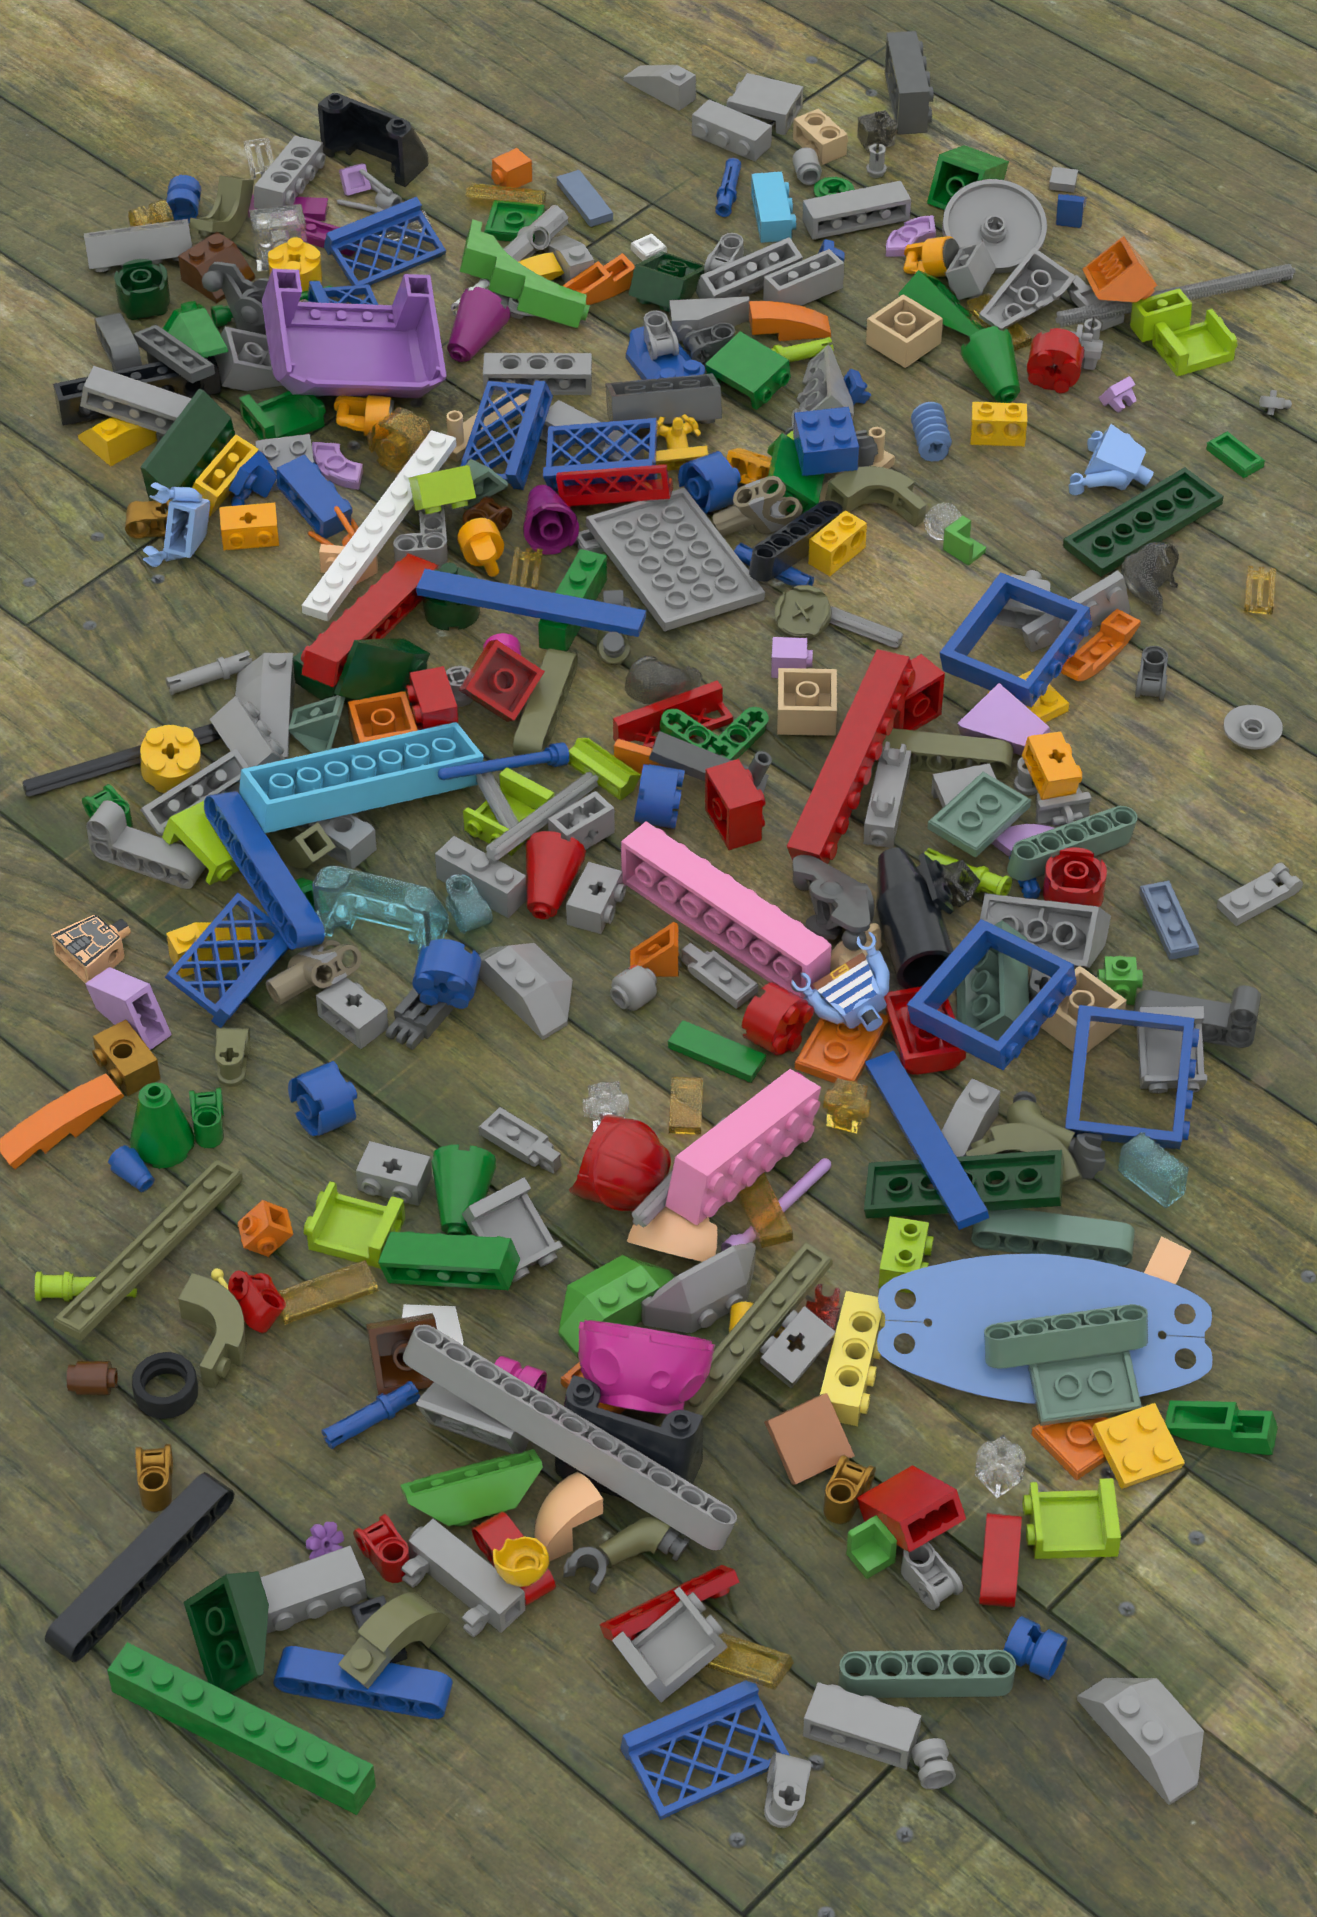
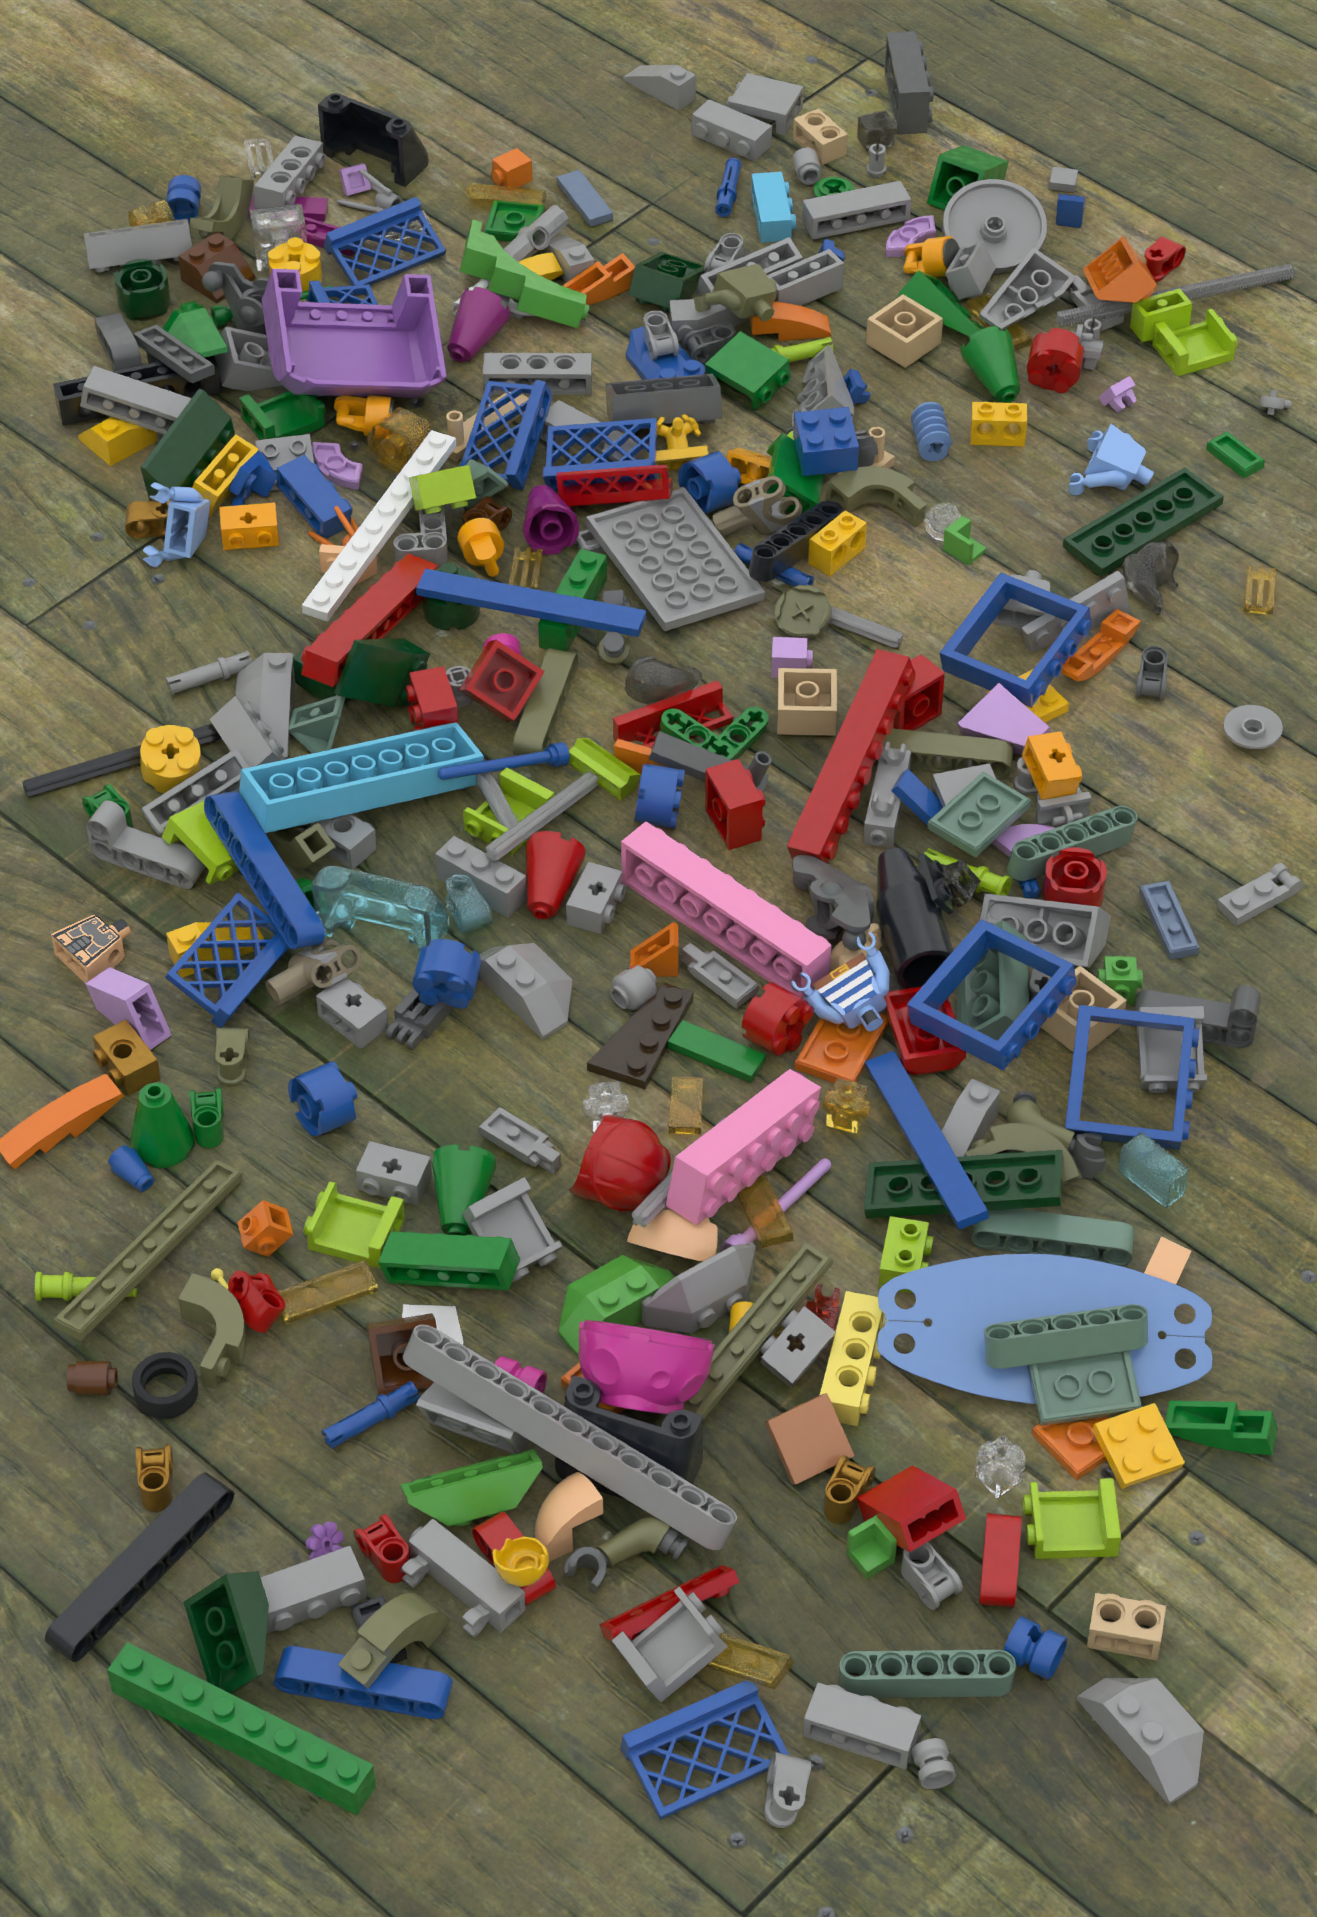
(380, 717): orange brick -> none
(585, 820): light grey brick -> none
(643, 1040): none -> dark brown wing
(647, 247): white tile -> none
(743, 291): none -> olive torso
(916, 796): none -> blue tile
(1125, 1634): none -> tan brick
(1163, 257): none -> red piece

